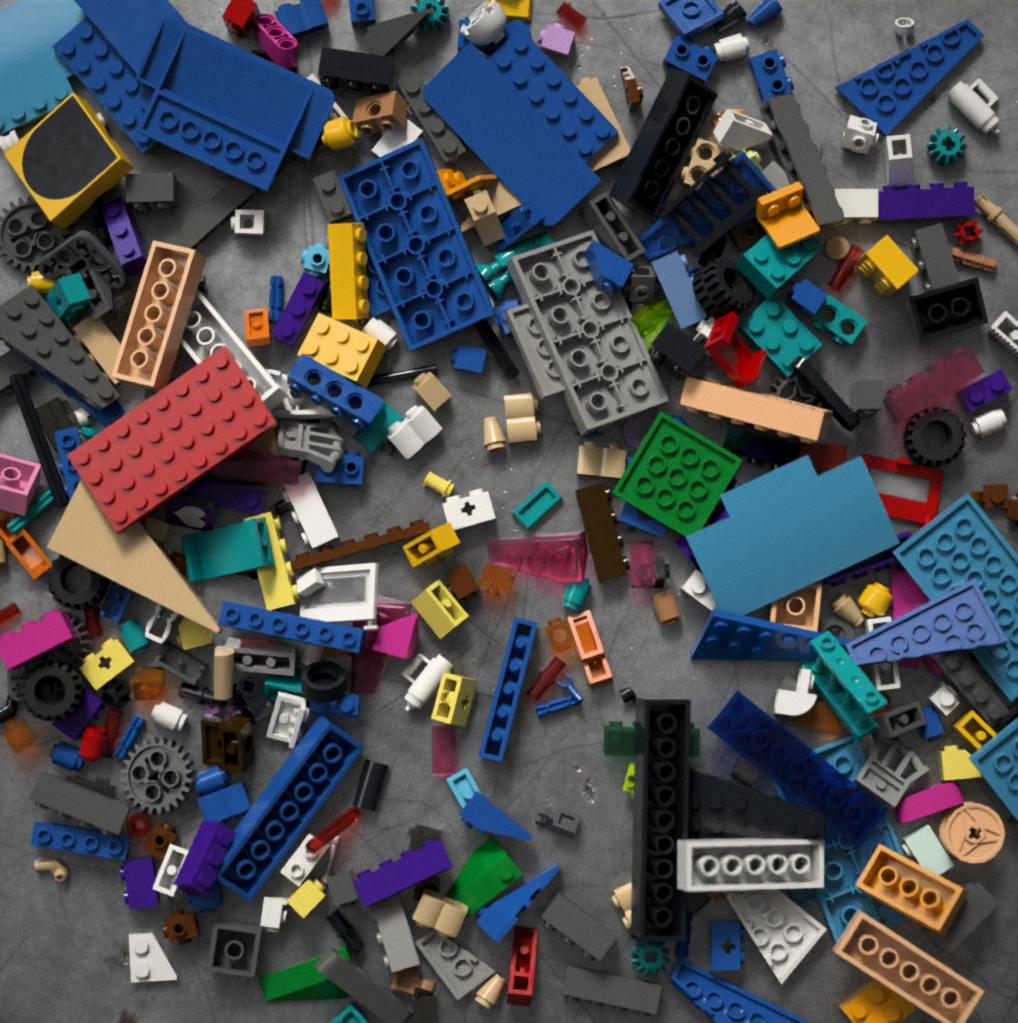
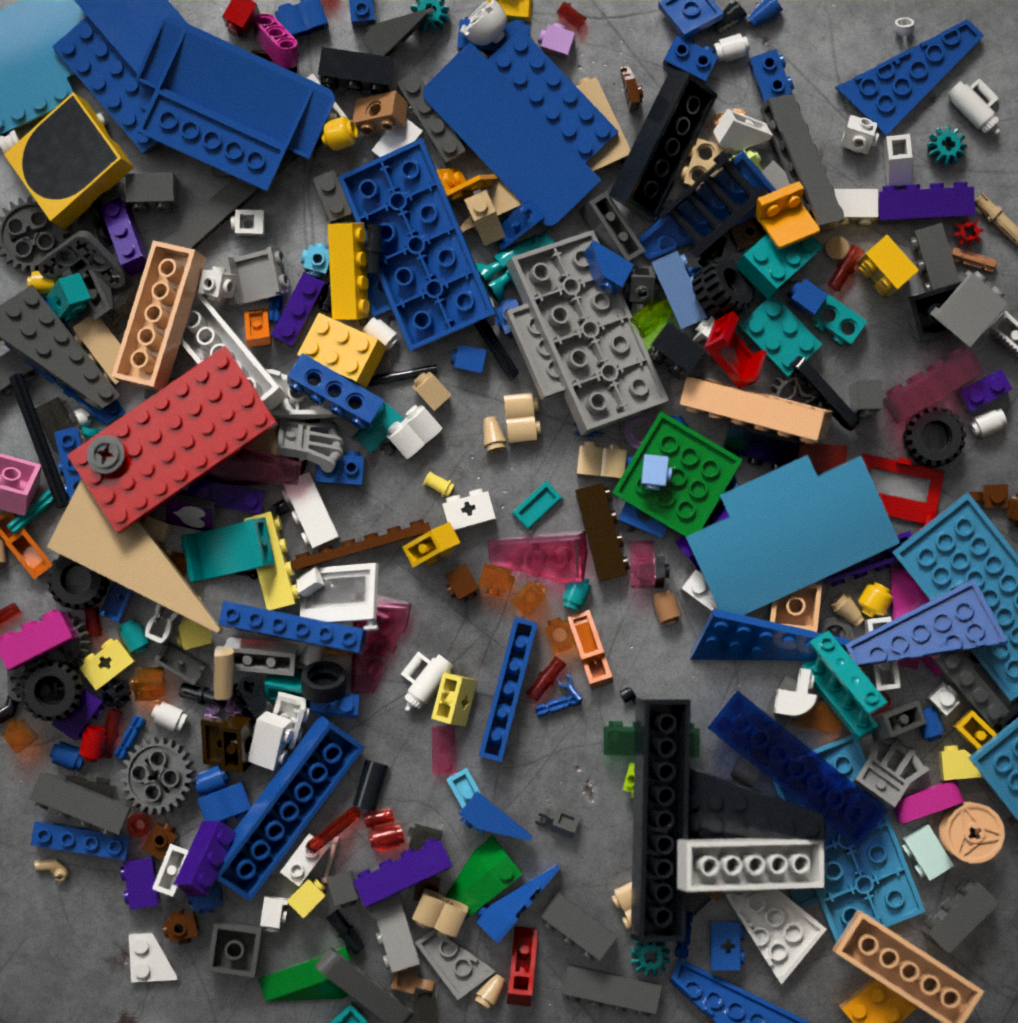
(101, 445): none -> dark grey gear
(217, 283): none -> white brick
(258, 276): none -> light grey panel
(270, 741): none -> white brick
(374, 249): none -> black pin
(378, 817): none -> clear red pin
(386, 837): none -> clear red brick
(398, 637): dark pink slope -> none
(439, 609): light yellow brick -> none
(529, 597): none -> clear orange brick
(655, 471): none -> light blue brick
(911, 890): light orange brick -> none
(970, 308): none -> light grey panel

